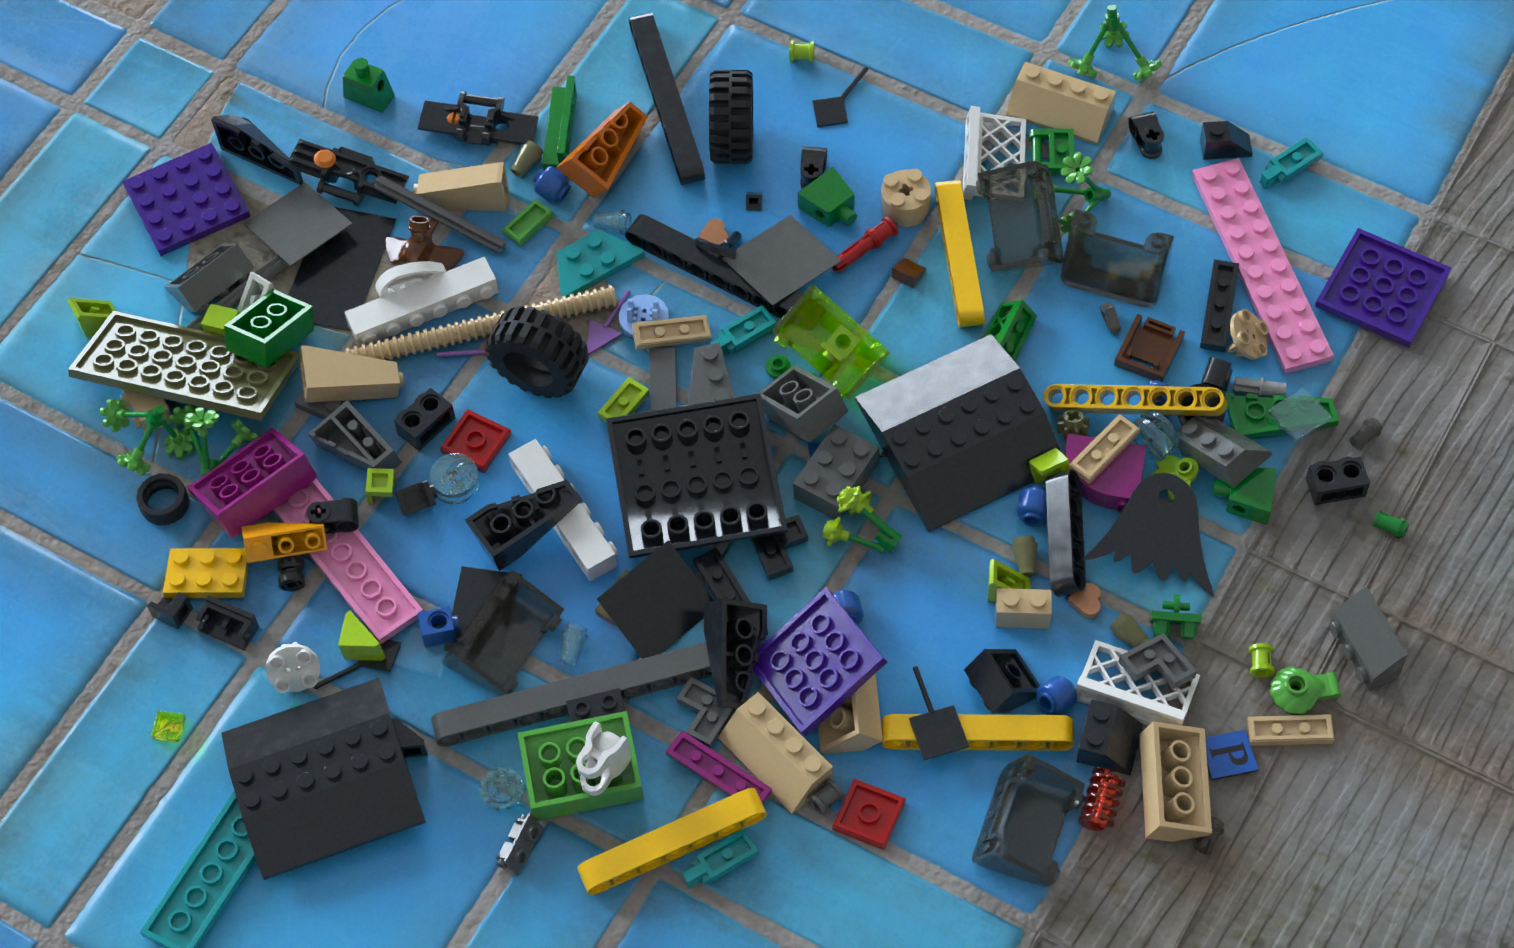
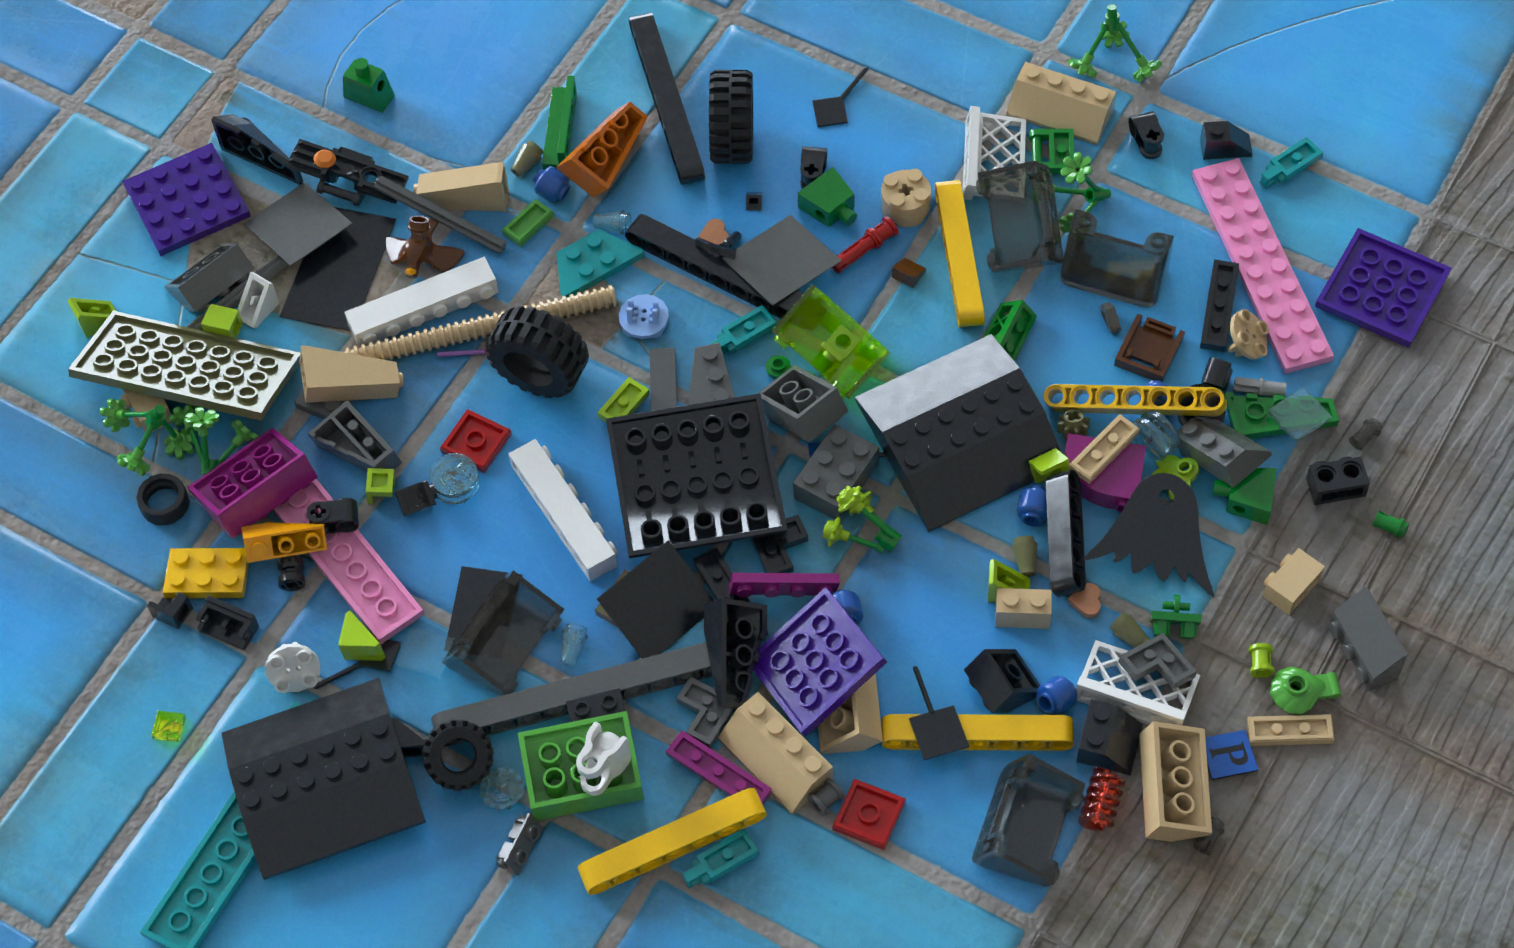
(269, 328): green brick -> none
(407, 275): white piece -> none
(428, 422): black brick -> none
(431, 619): blue brick -> none
(457, 779): none -> black tyre
(476, 129): black piece -> none
(516, 525): black wedge -> none
(601, 334): medium lavender piece -> none
(671, 332): tan tile -> none
(782, 584): none -> magenta plate
(801, 51): lime bush -> none
(1293, 580): none -> tan brick

